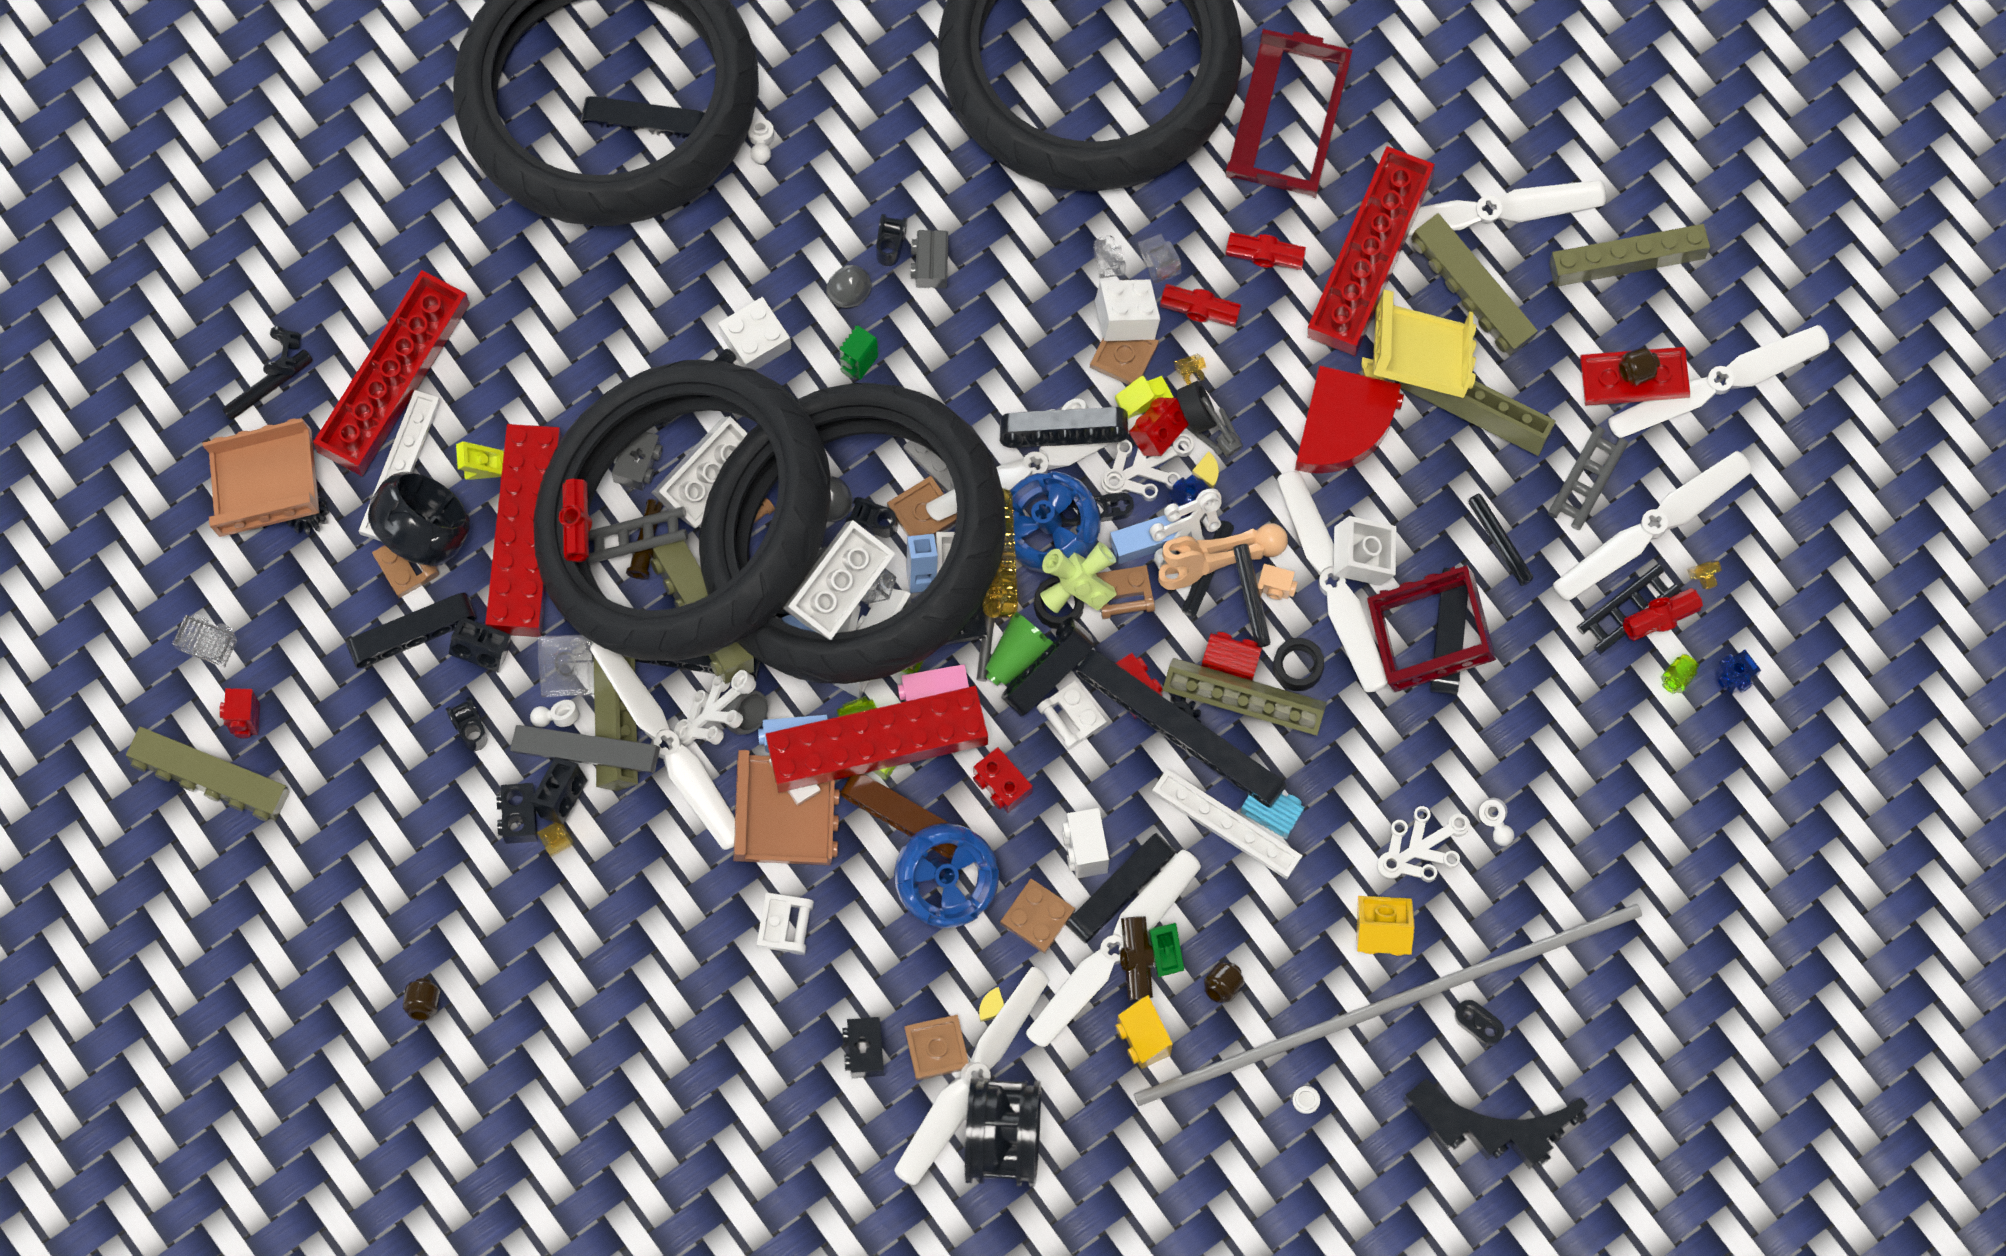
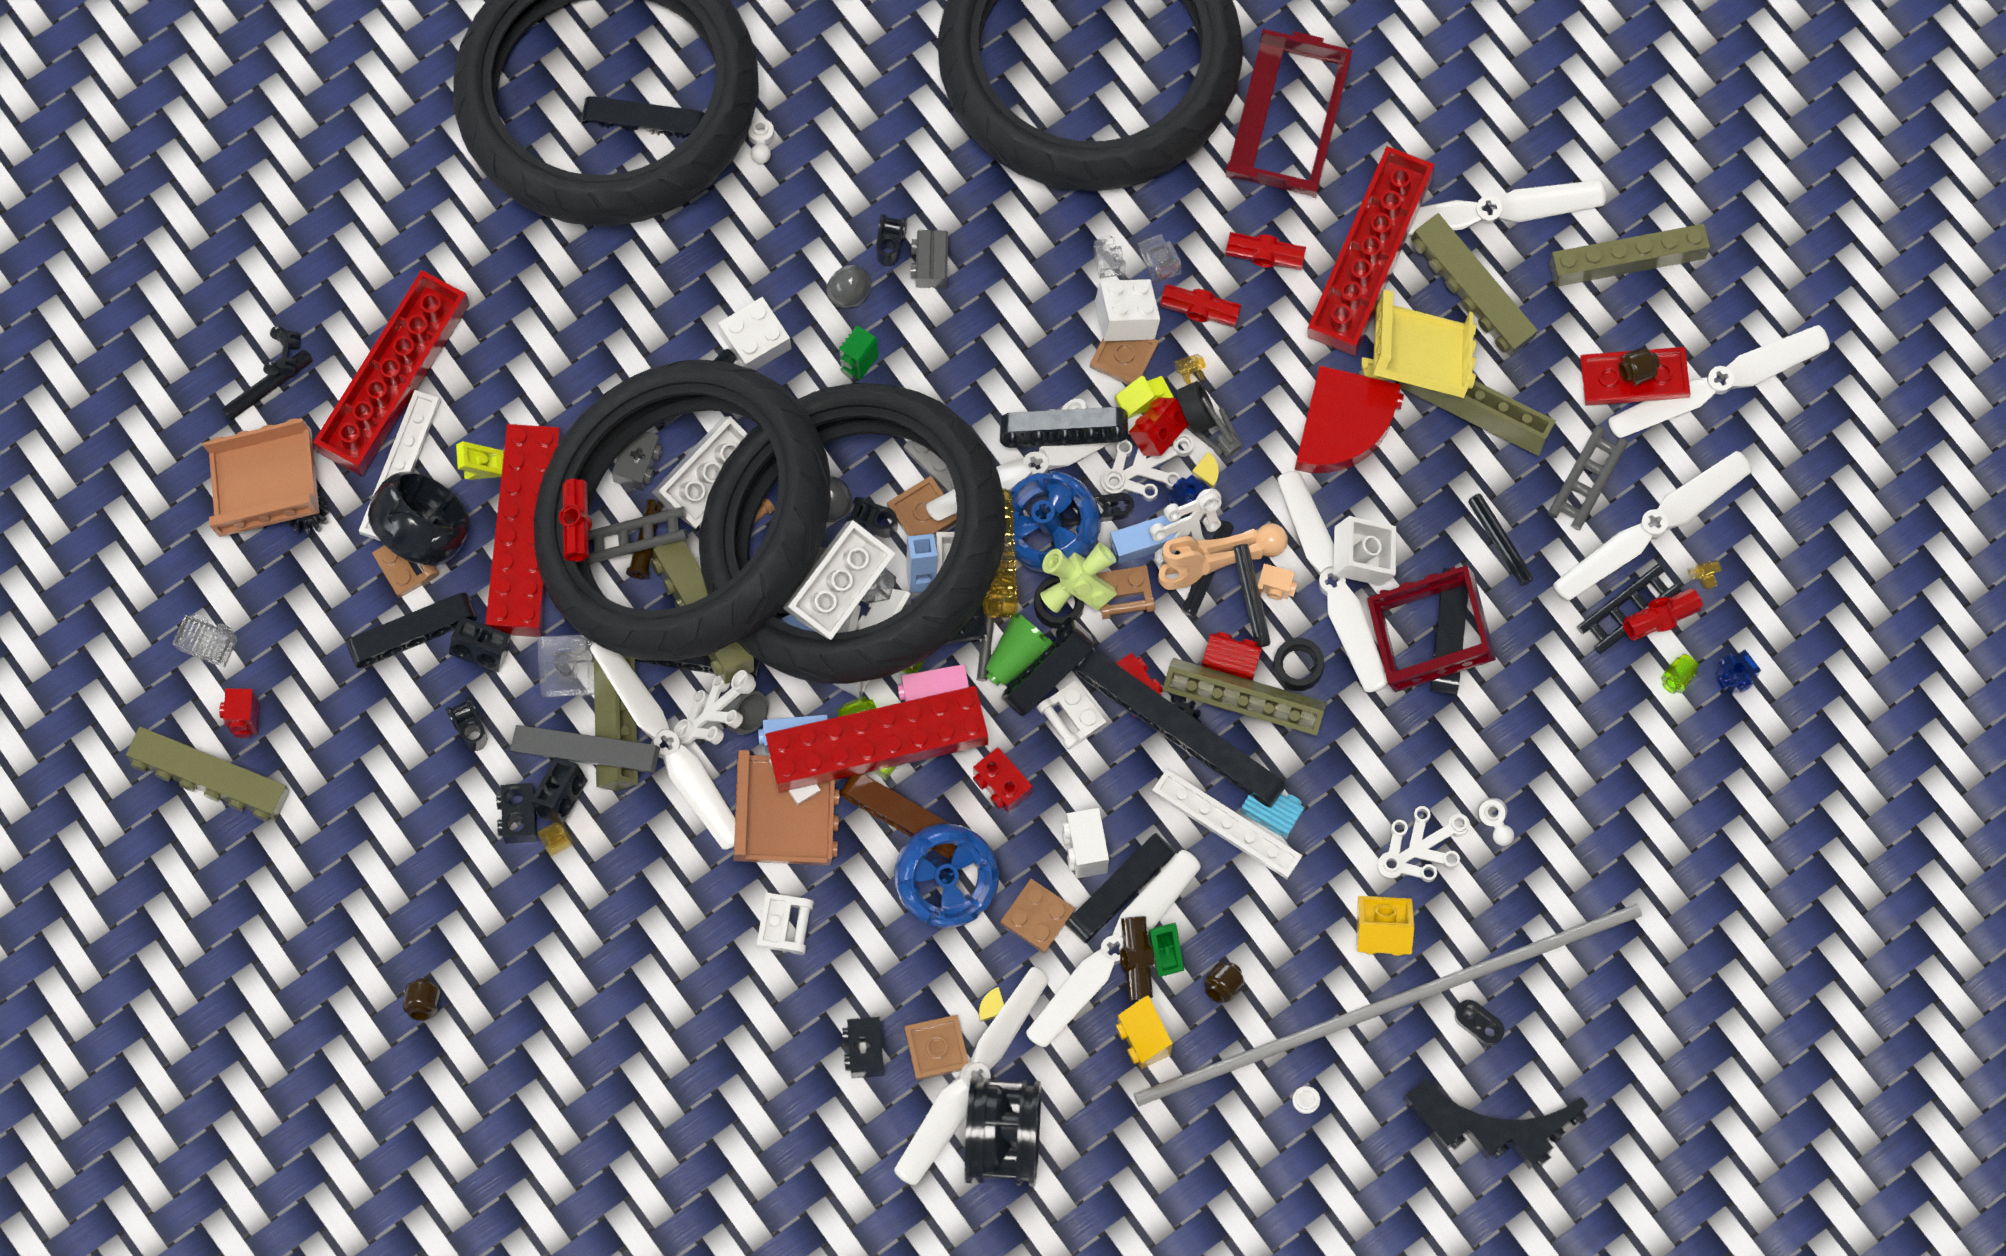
(562, 713): white plate -> none

